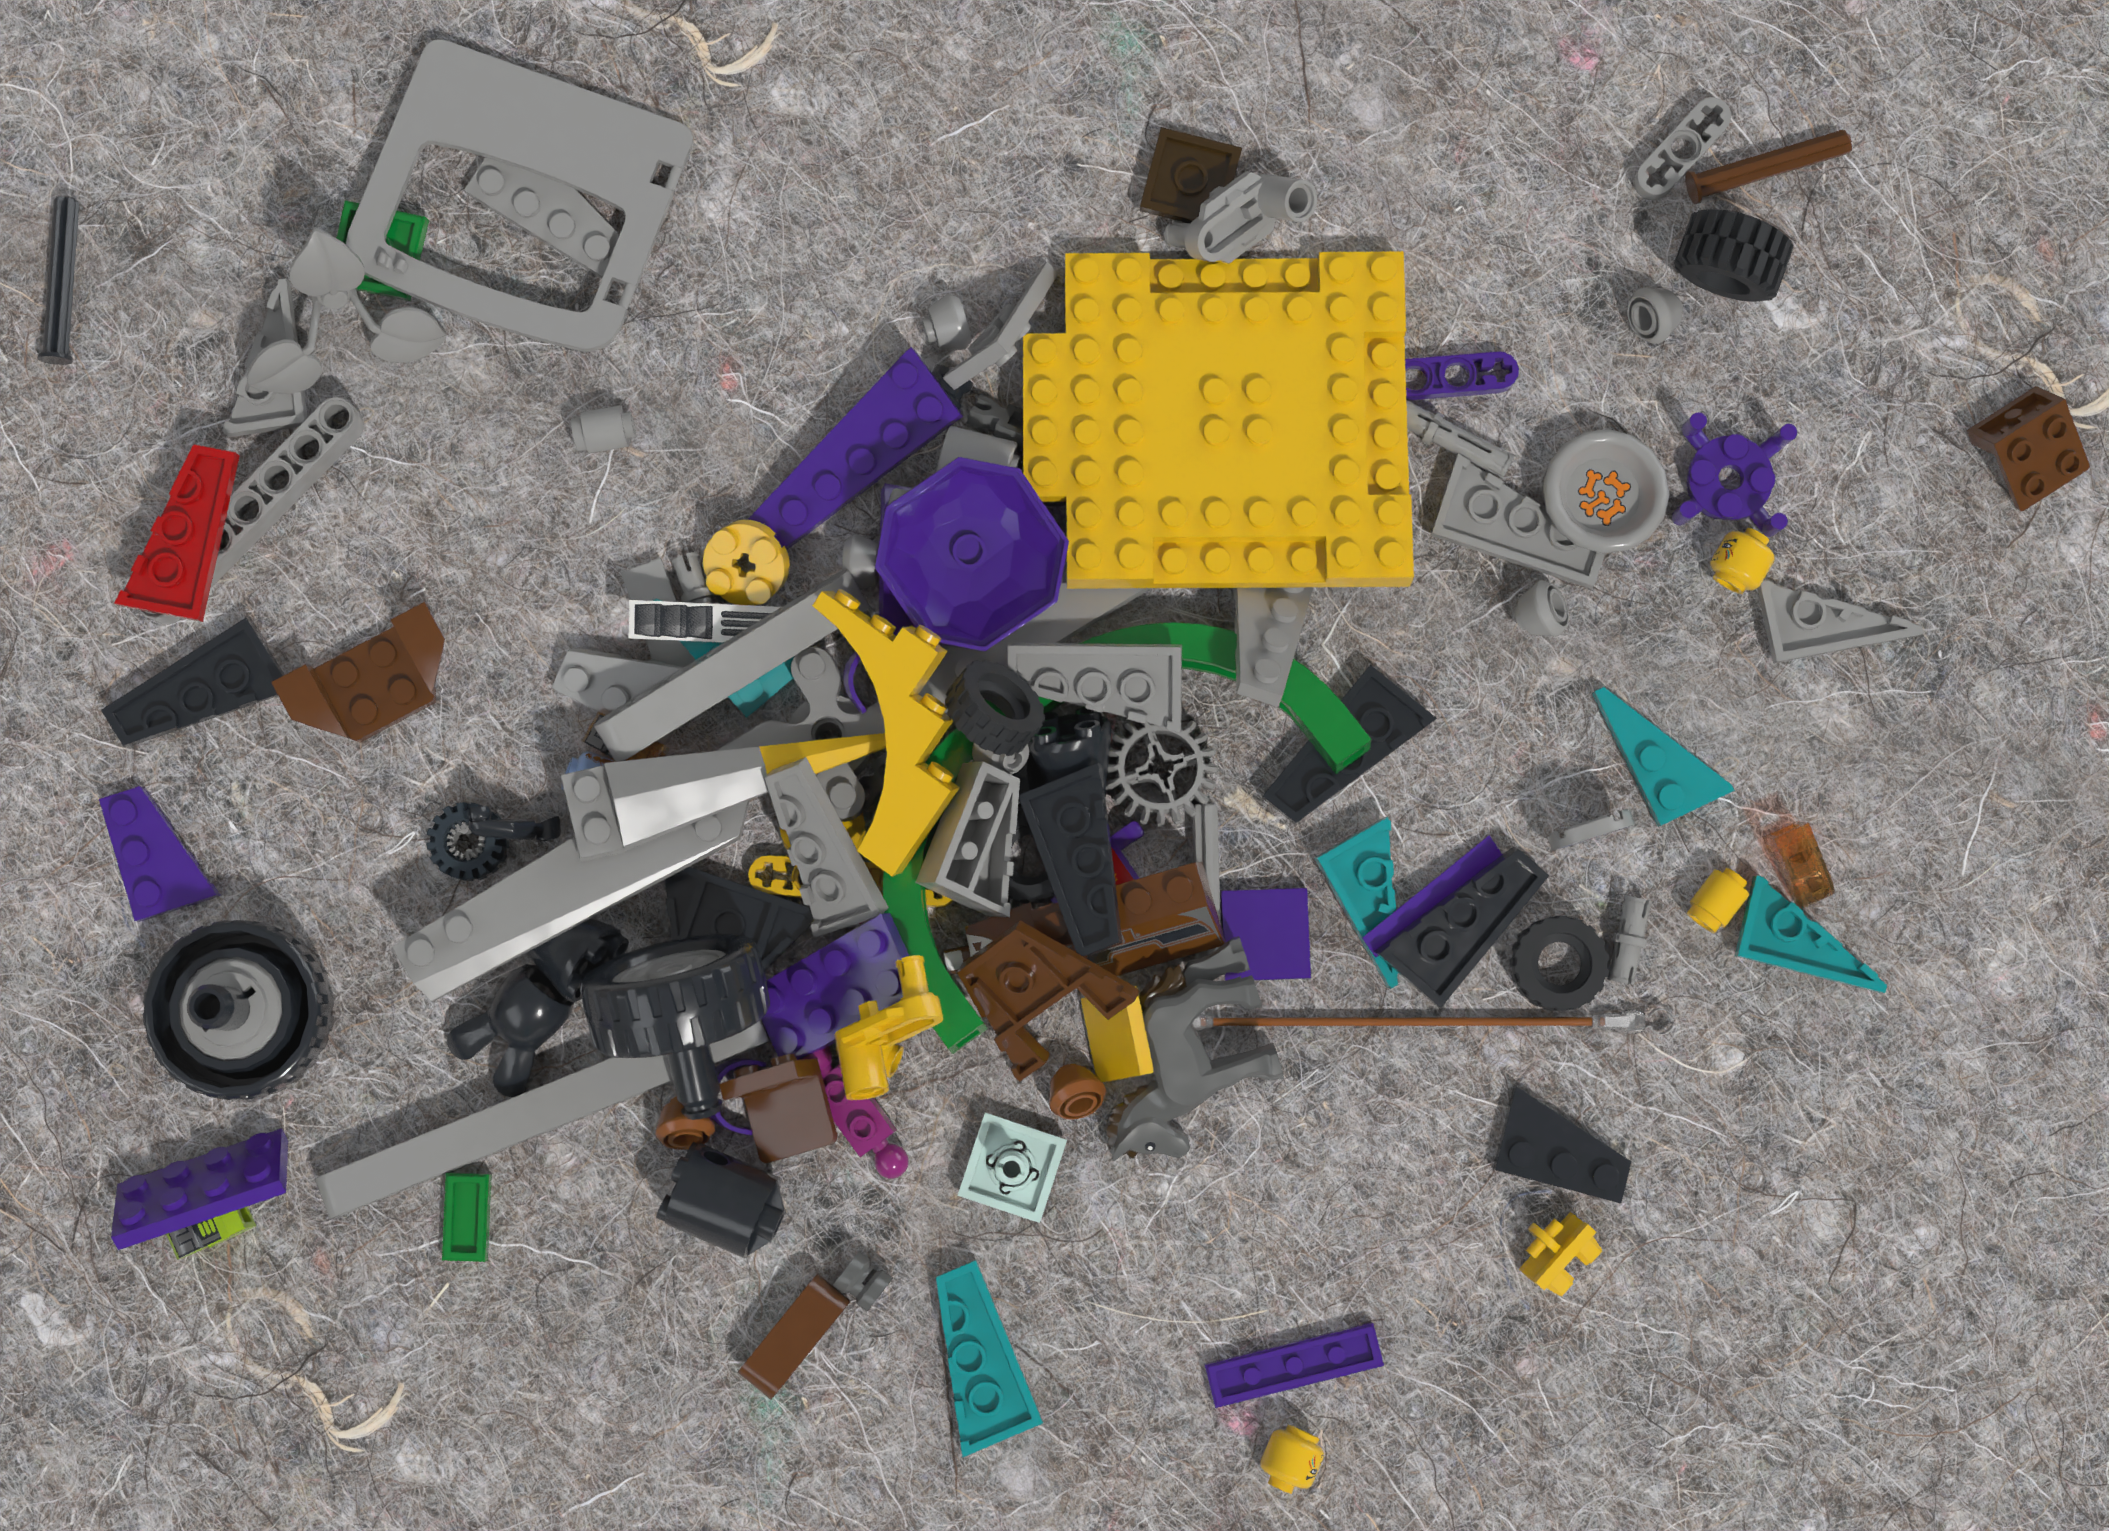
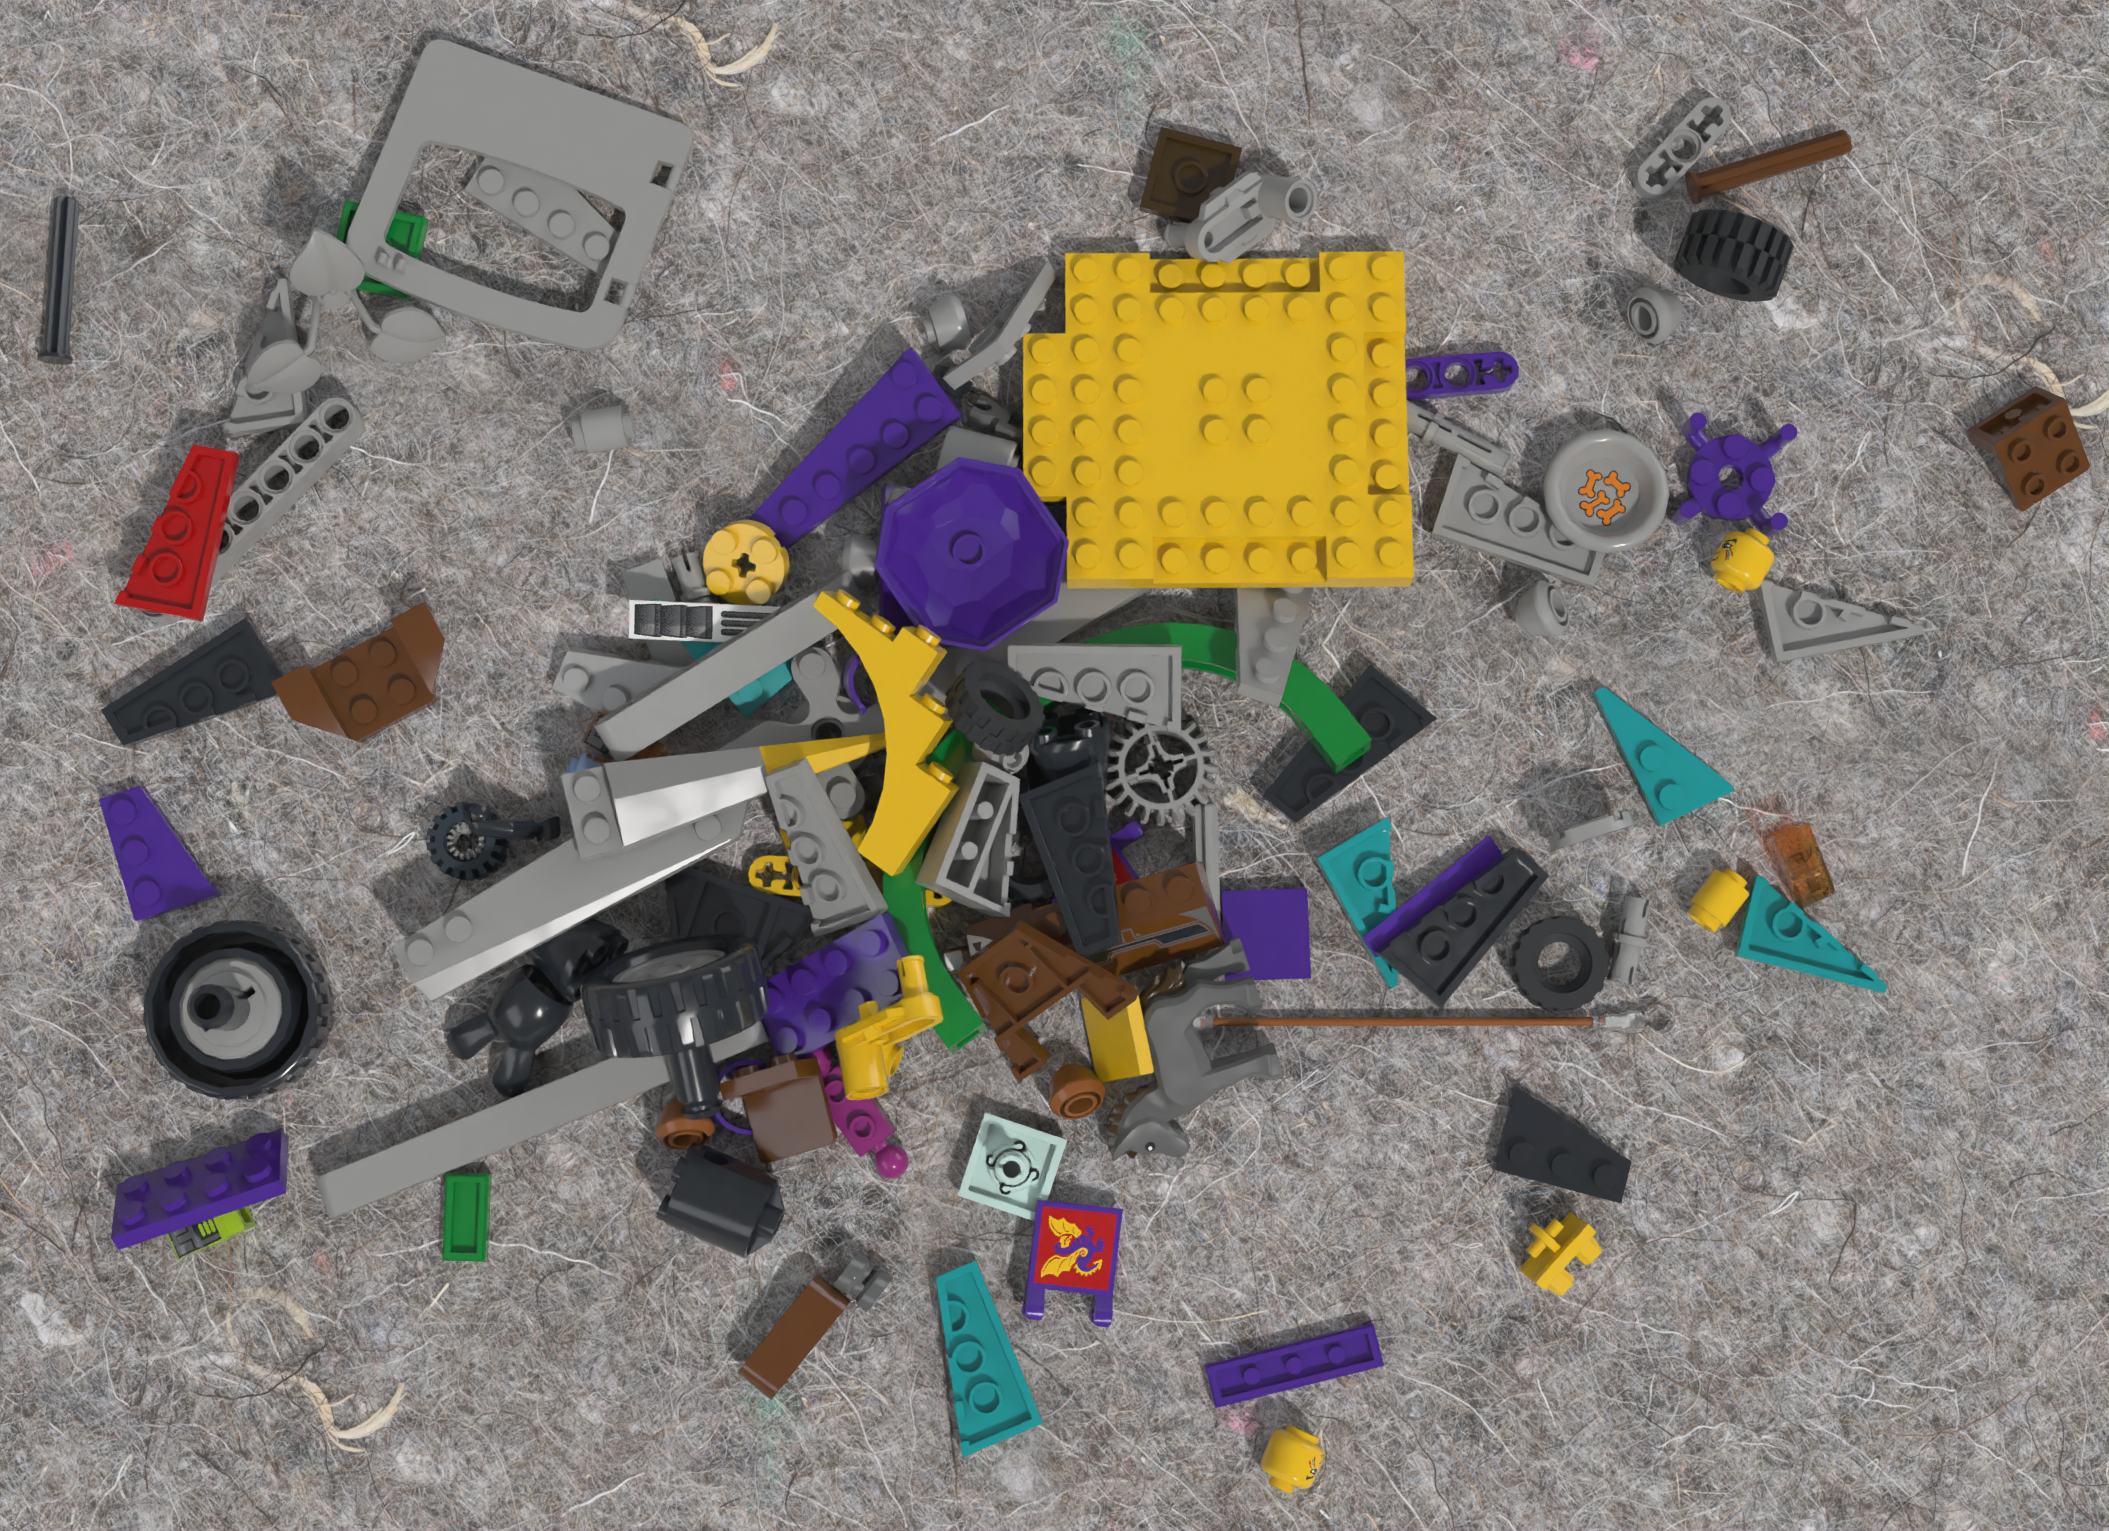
(1073, 1252): none -> flag

